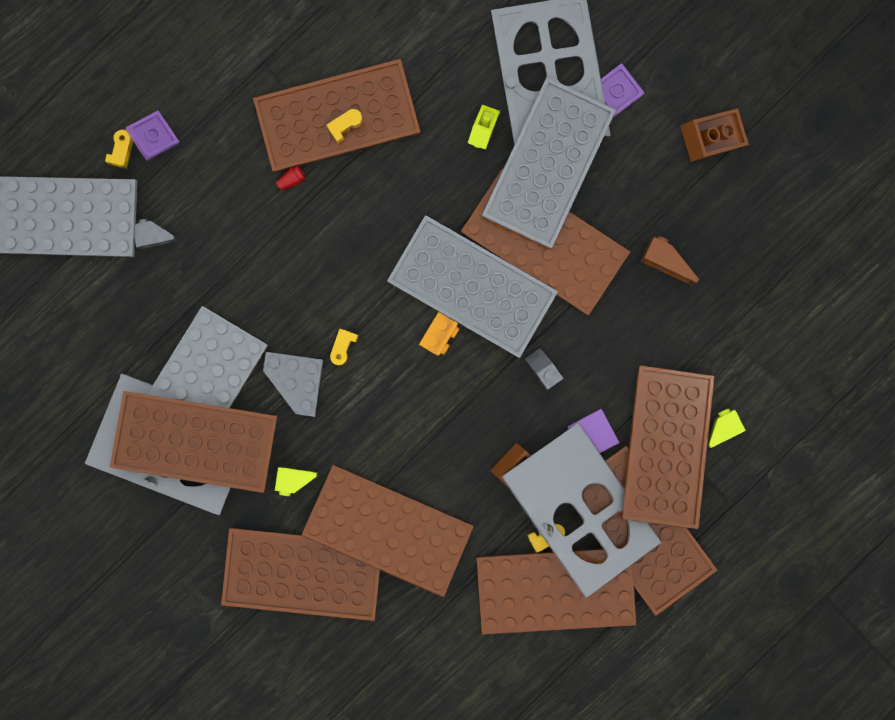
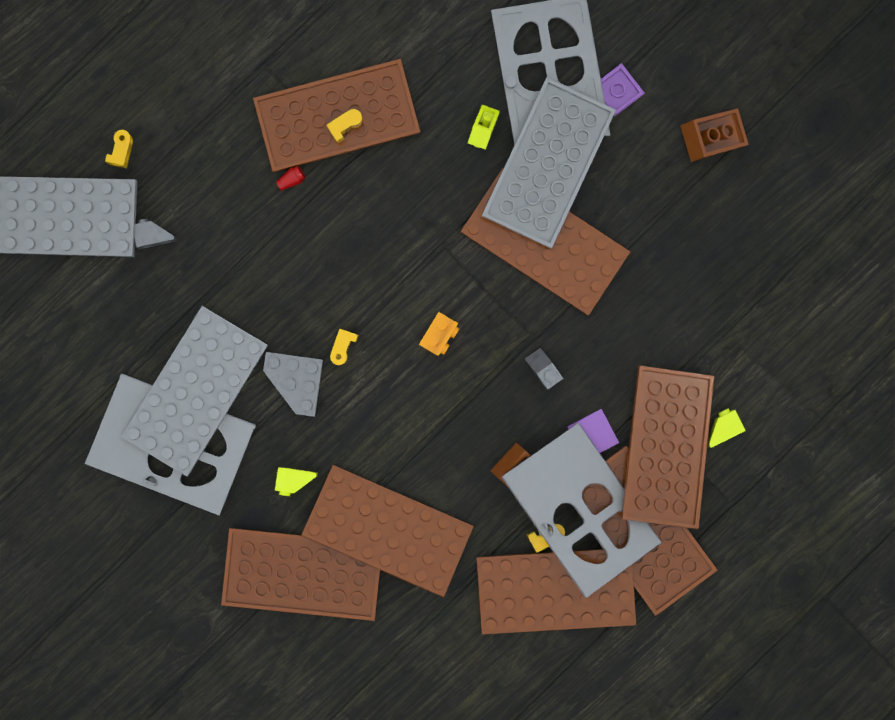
(152, 135): medium lavender tile -> none
(193, 441): dark orange plate -> none
(472, 286): light grey plate -> none
(666, 259): dark orange slope -> none

